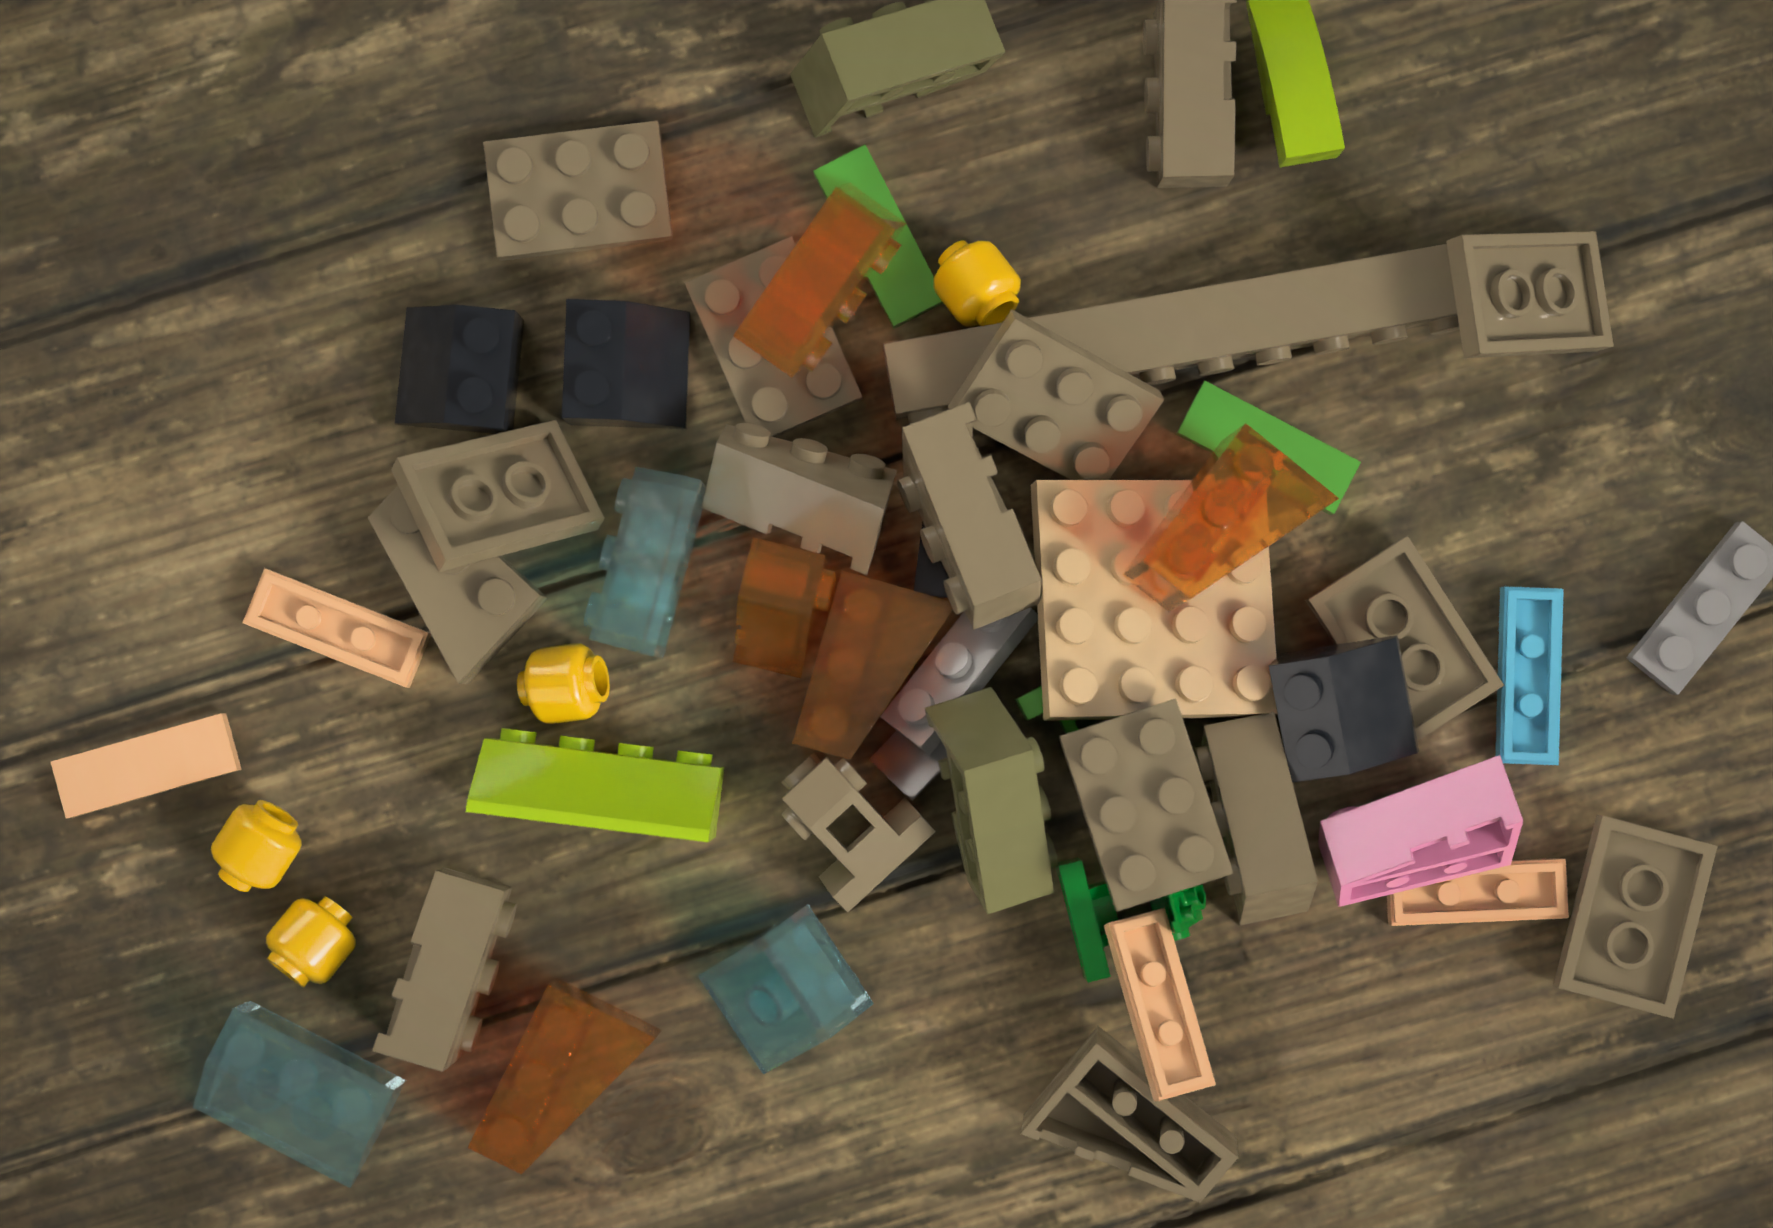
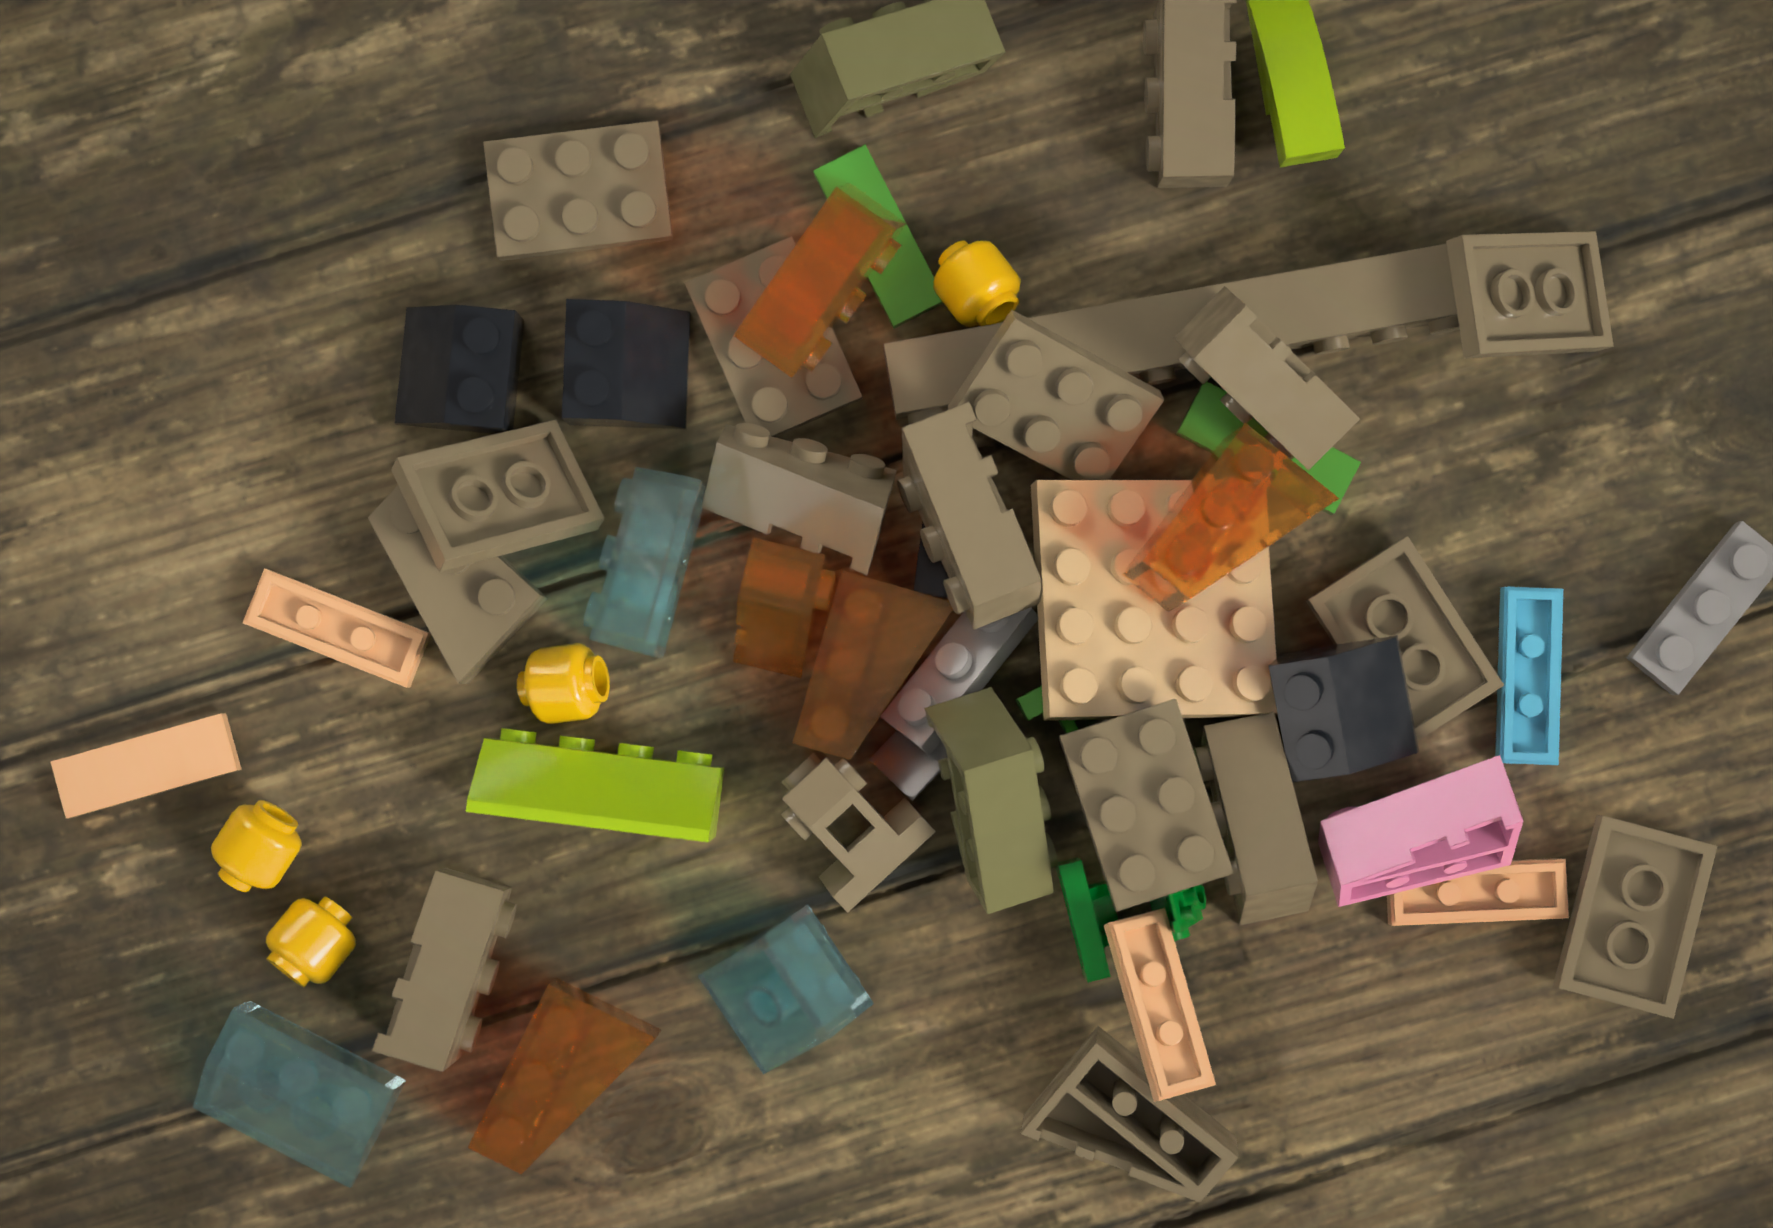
(1264, 379): none -> dark tan wedge

